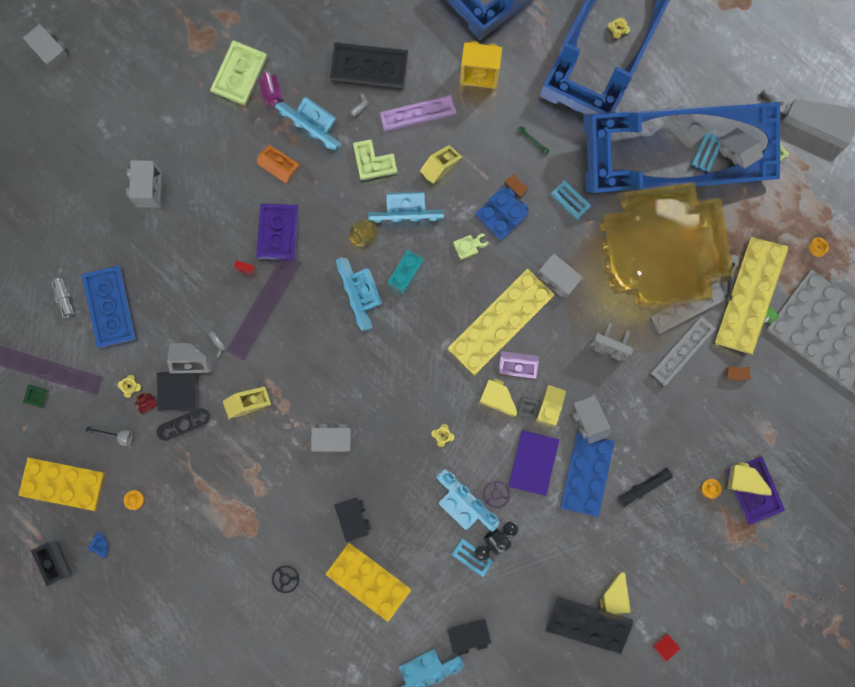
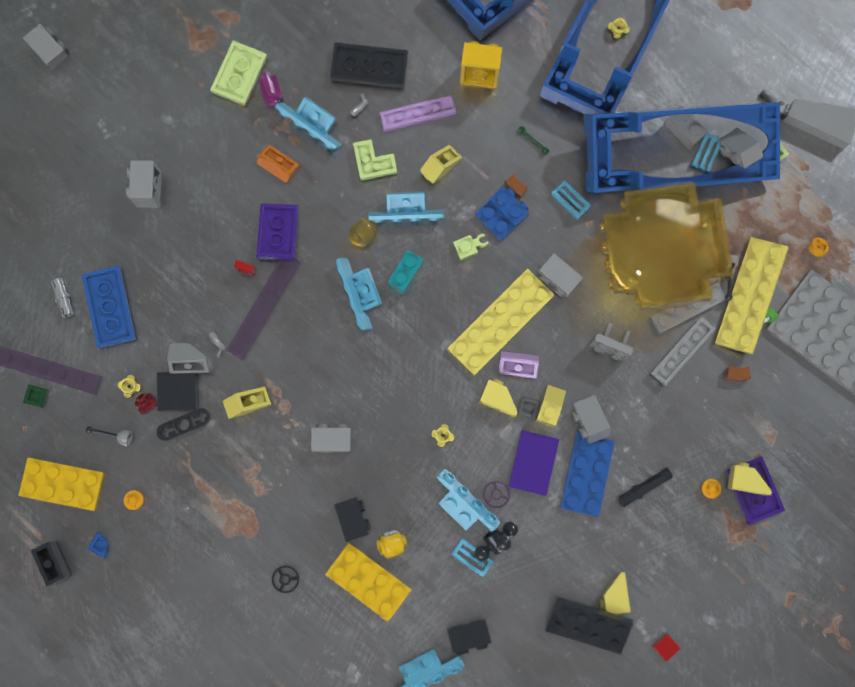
(391, 544): none -> yellow head

